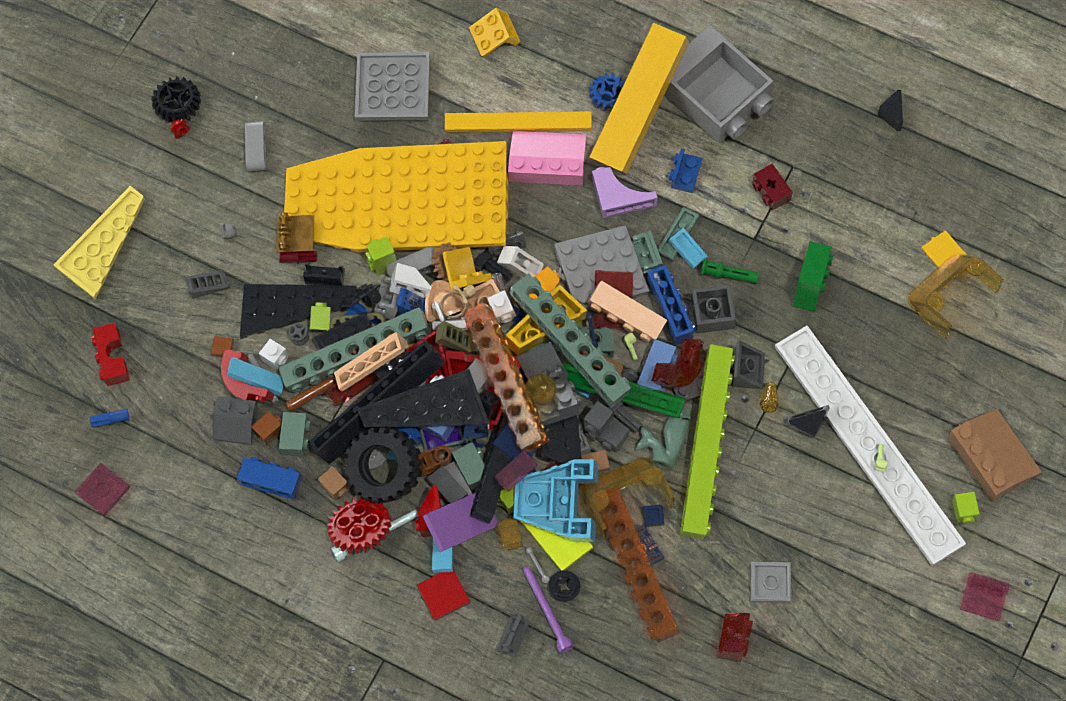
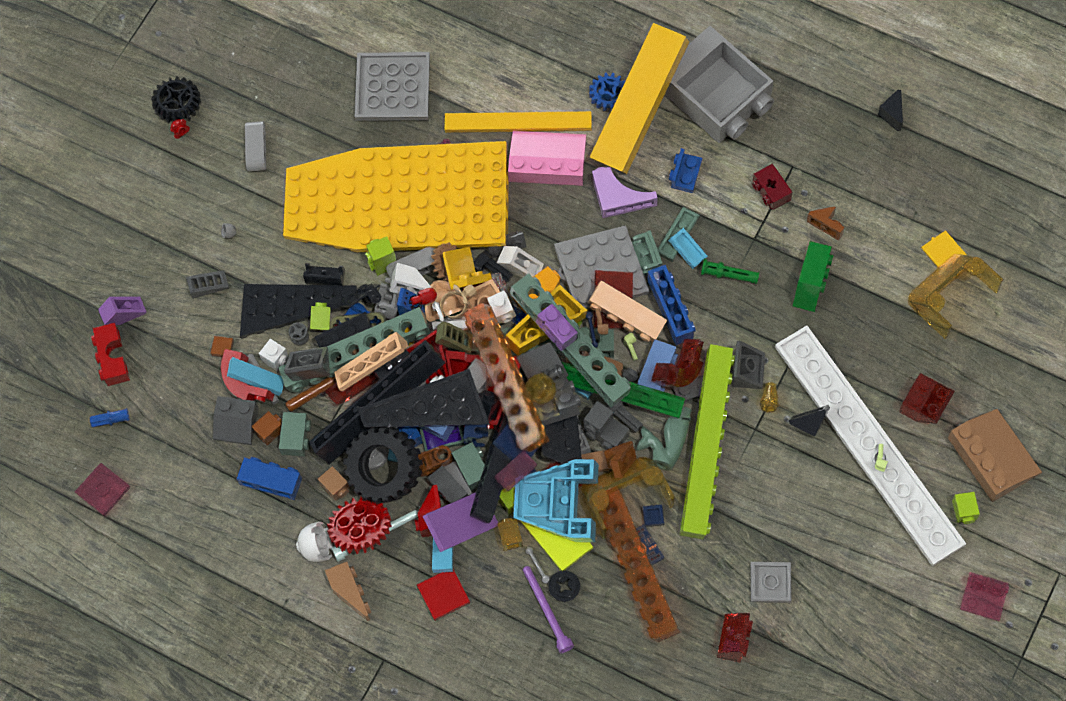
(94, 253): light yellow wing -> none
(121, 309): none -> medium lavender slope
(295, 233): pearl gold hinge -> none
(305, 256): dark red axle -> none
(308, 364): none -> dark grey slope
(314, 542): none -> white cylinder
(344, 586): none -> medium nougat slope
(424, 296): none -> red cylinder
(493, 31): yellow bracket -> none
(513, 635): dark grey hinge -> none
(556, 327): none -> medium lavender brick
(602, 328): none -> medium nougat hand
(620, 458): none -> dark orange slope
(713, 309): dark grey brick -> none
(822, 220): none -> dark orange slope
(926, 400): none -> clear red slope

